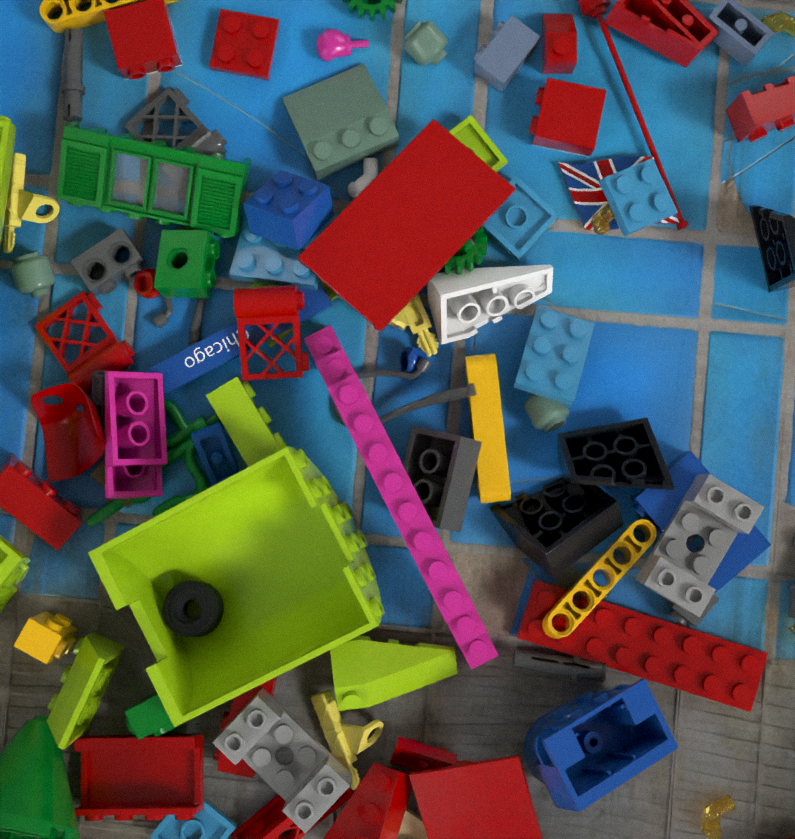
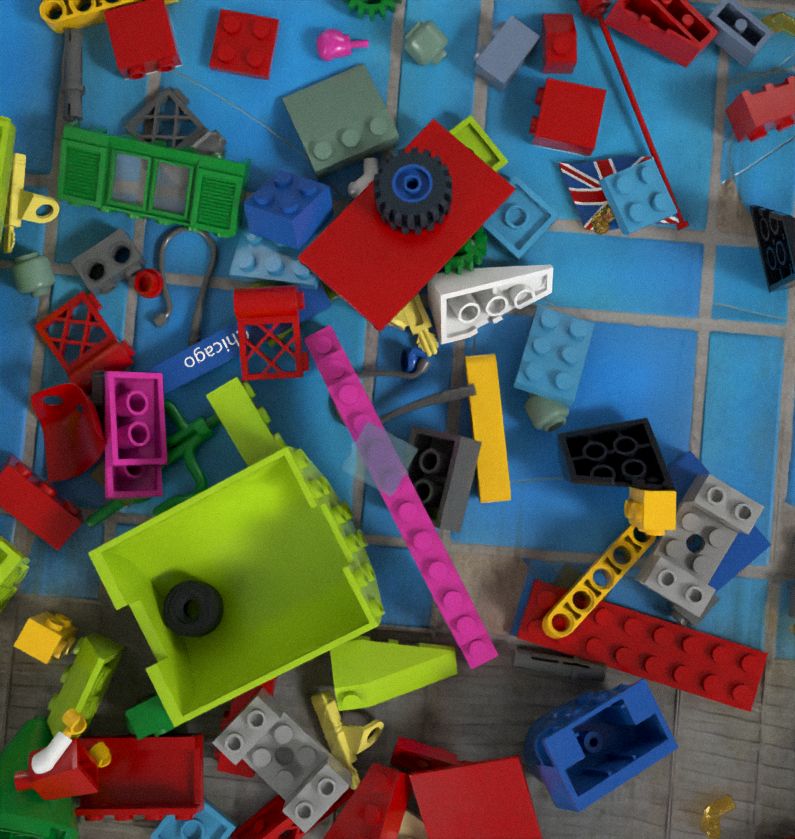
(65, 765): none -> red torso
(197, 275): green brick -> none
(215, 453): blue plate -> none
(379, 459): none -> clear light blue piece
(413, 191): none -> black wheel
(559, 522): black wedge -> none
(651, 510): none -> yellow brick

